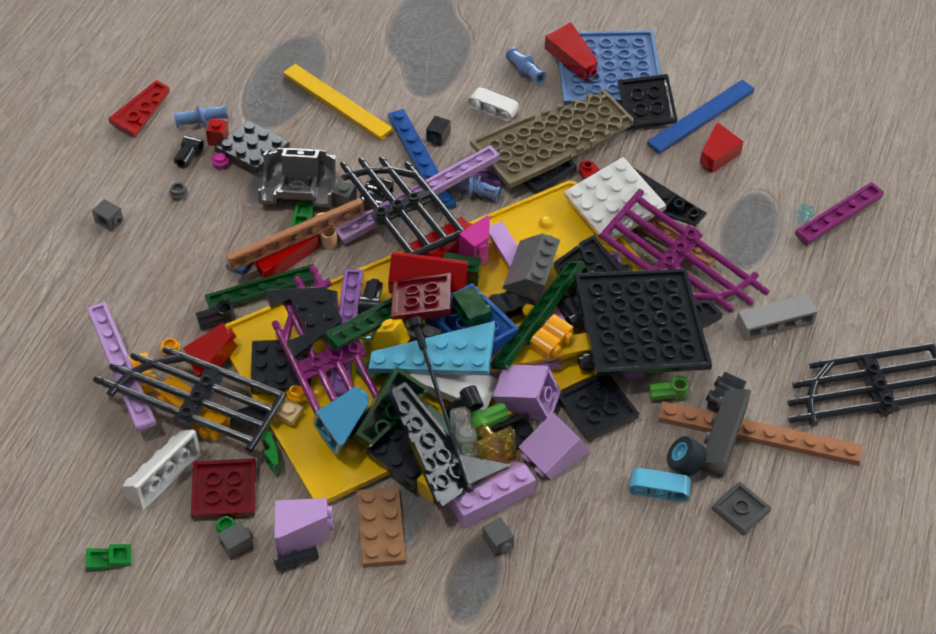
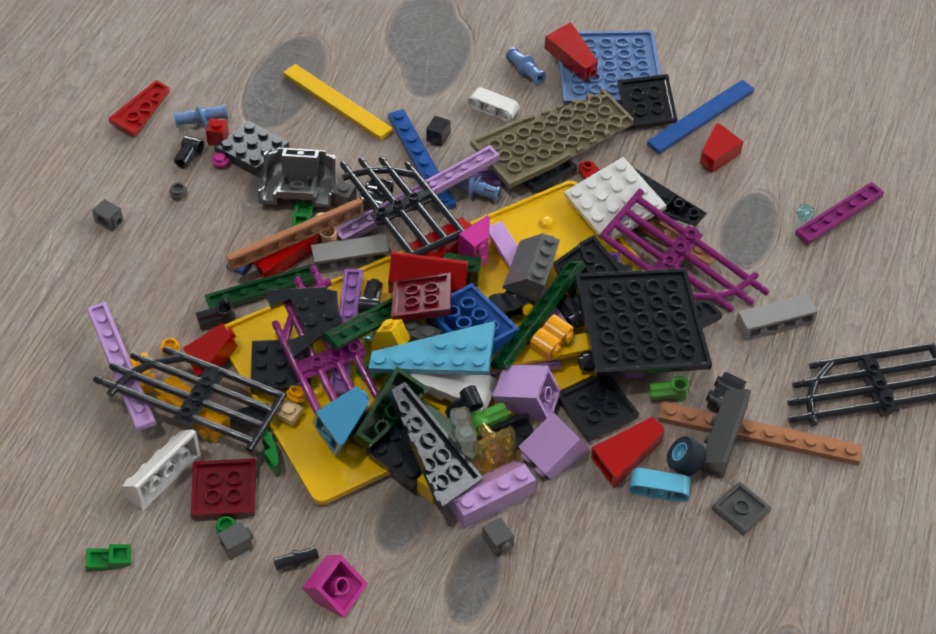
(301, 524): lavender slope -> none
(335, 585): none -> dark pink slope
(349, 253): none -> light grey brick
(381, 527): medium nougat plate -> none
(471, 307): dark green brick -> none
(472, 468): black piece -> none
(626, 450): none -> red slope

